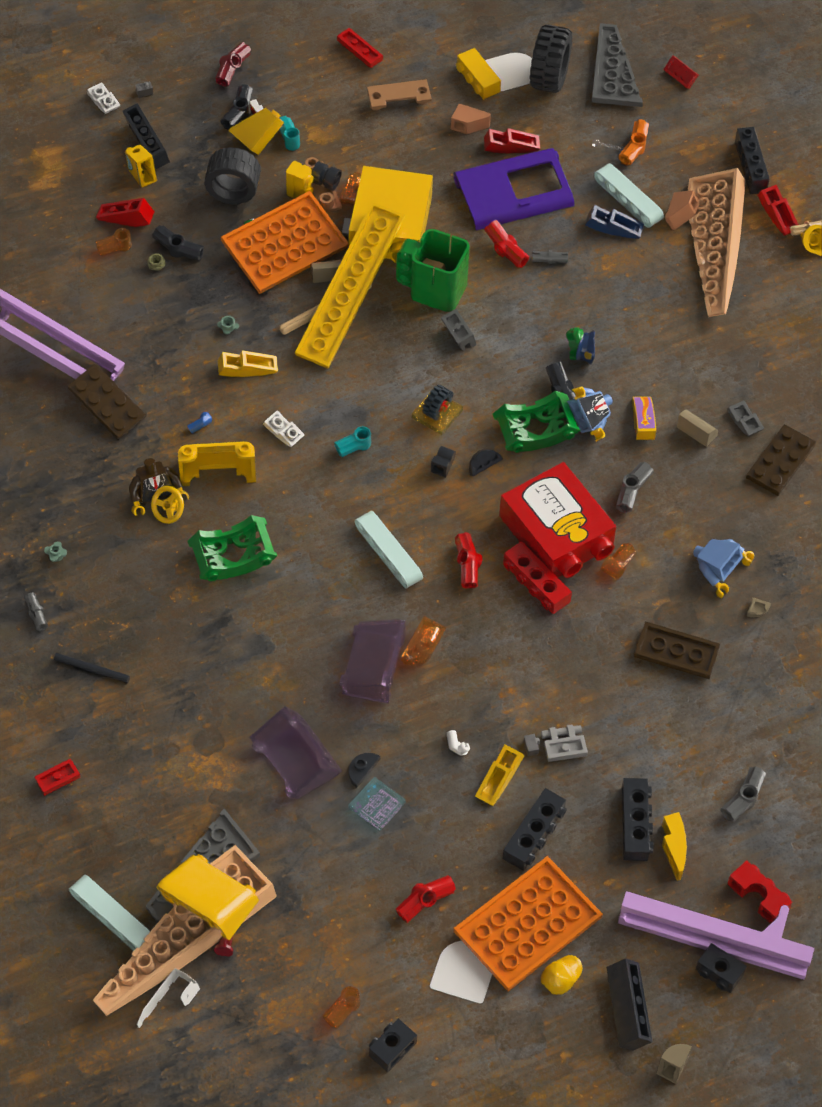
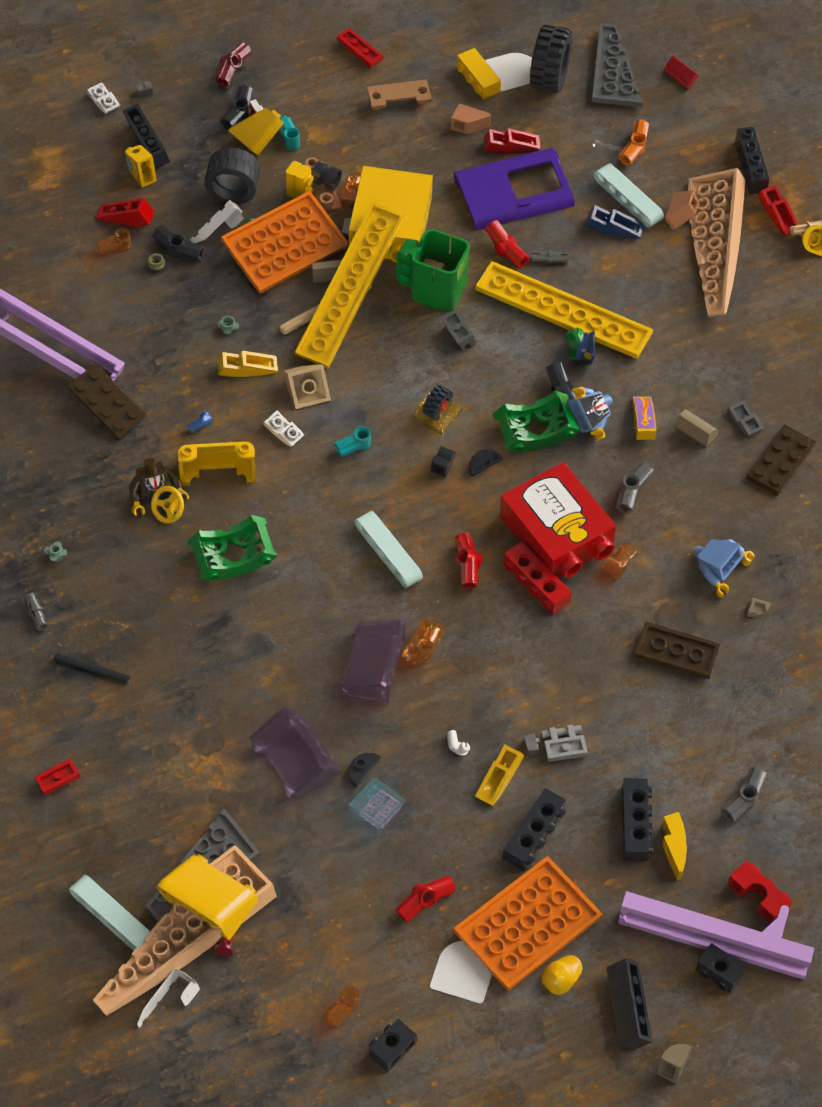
(230, 214): none -> white piece
(307, 385): none -> tan slope
(564, 309): none -> yellow plate

